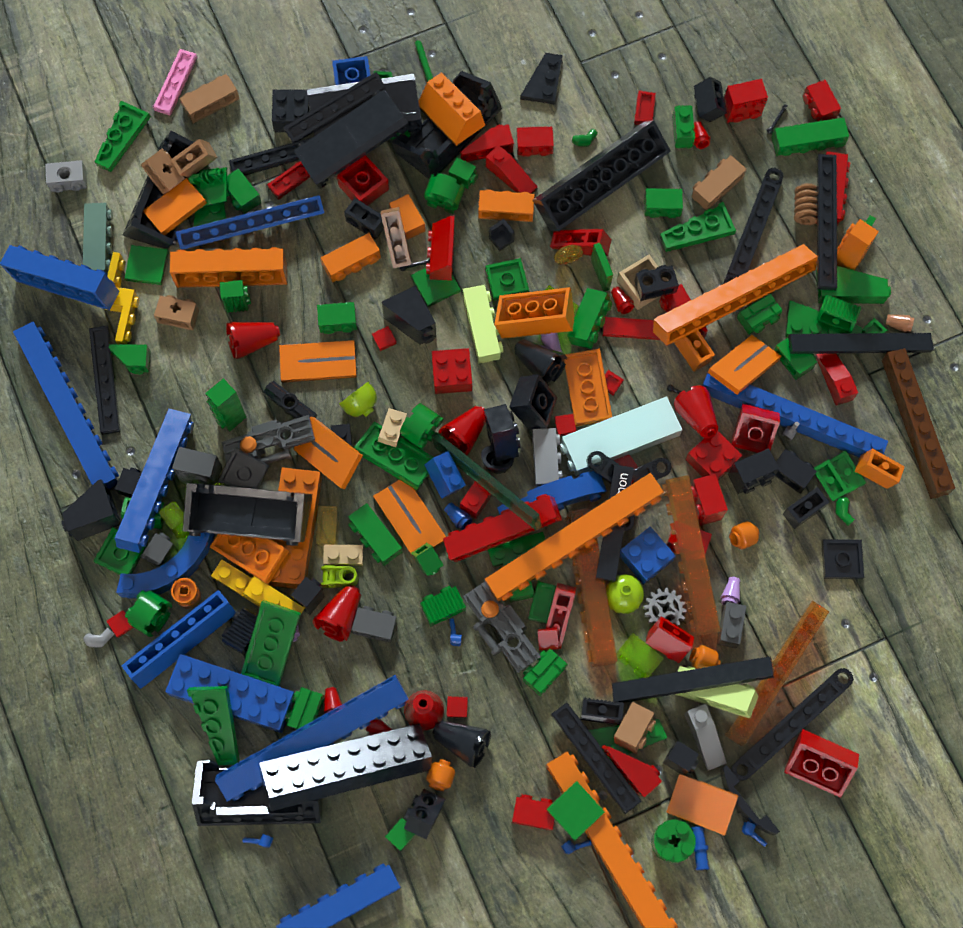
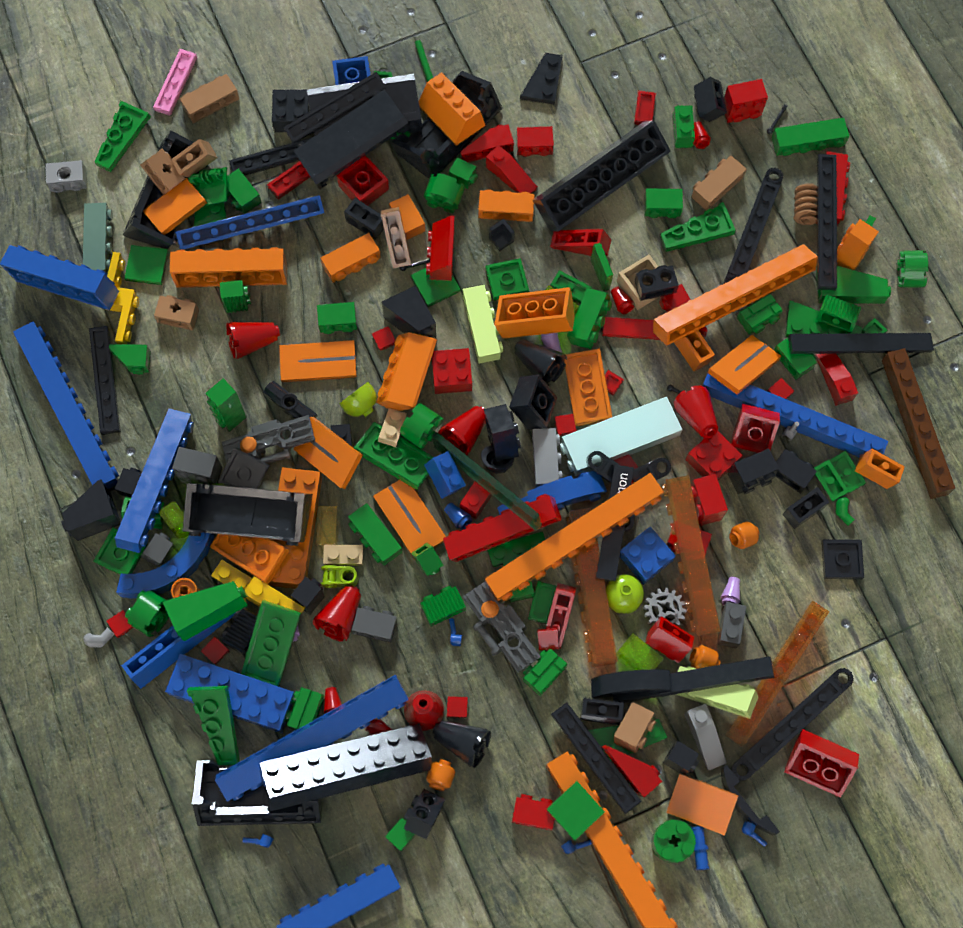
(204, 608): none -> green slope
(215, 651): none -> red tile
(406, 371): none -> orange slope
(568, 254): clear yellow gear -> none
(577, 287): none -> green plate
(584, 140): green arm -> none
(630, 681): none -> black slope
(781, 389): none -> red tile
(821, 101): red brick -> none
(900, 322): nougat cone -> none
(912, 269): none -> green brick

